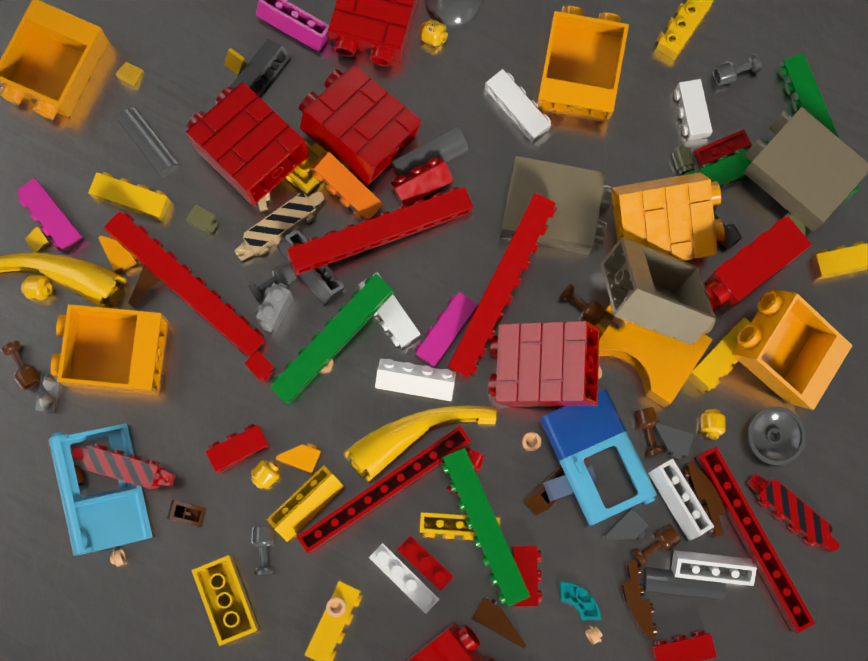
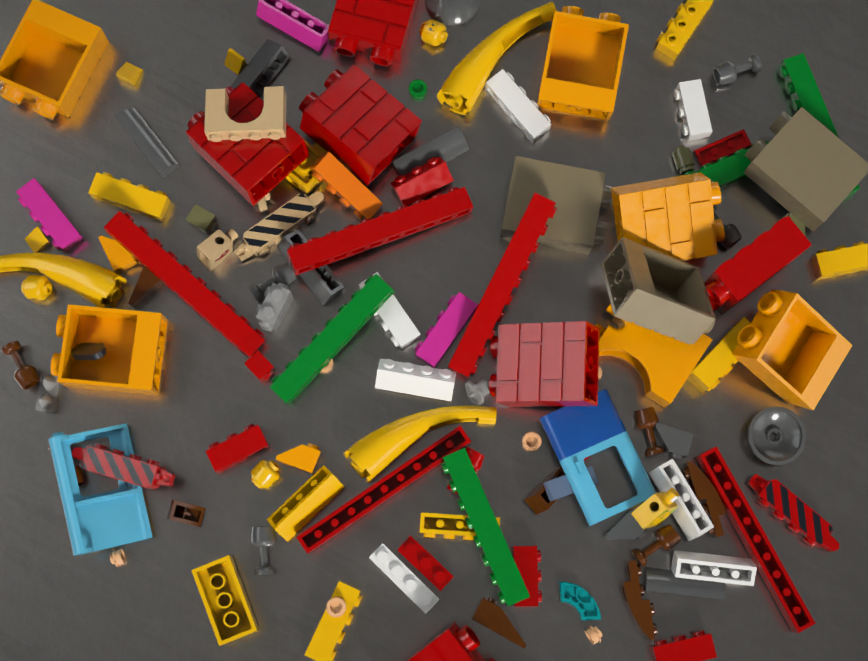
(89, 351): none -> tile
(216, 248): none -> tan torso
(268, 125): none -> tan arch
(417, 89): none -> green tile
(471, 73): none -> yellow brick
(477, 391): none -> light grey piece
(592, 312): reddish brown piece -> none
(656, 508): none -> yellow torso
(712, 423): yellow head -> none

